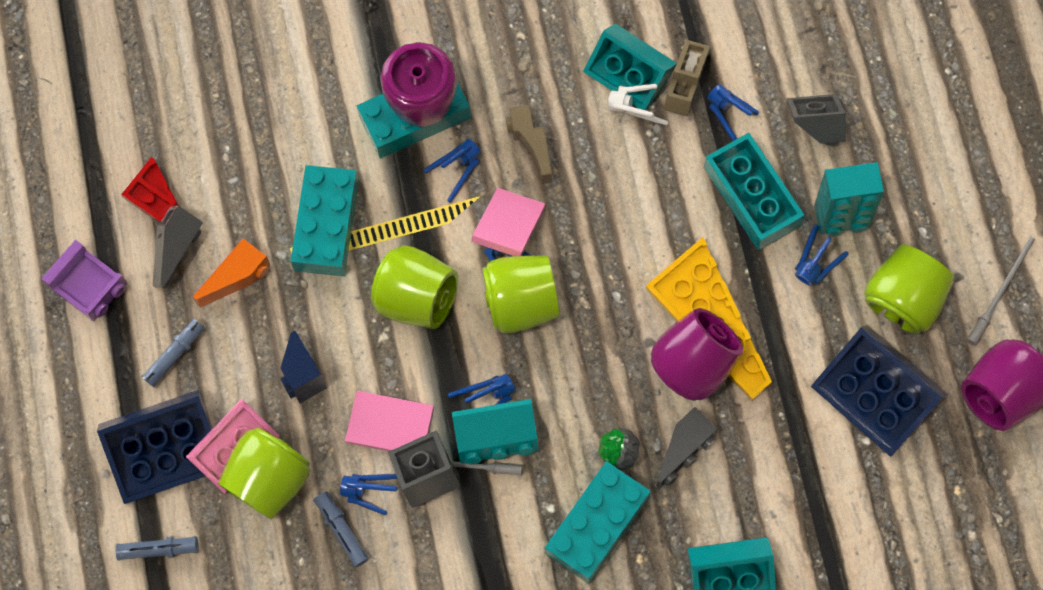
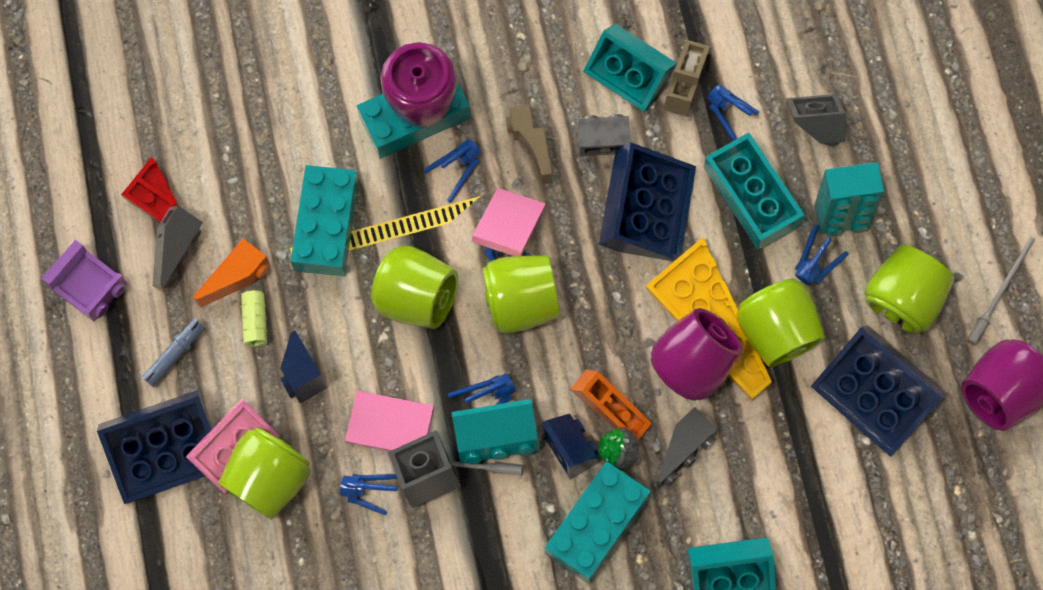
(156, 548): sand blue pin -> none
(254, 318): none -> yellowish green axle
(338, 525): sand blue pin -> none
(569, 444): none -> dark blue slope
(603, 134): none -> flat silver brick
(609, 403): none -> orange slope
(622, 103): white plant -> none
(647, 203): none -> dark blue slope
(781, 322): none -> lime piece

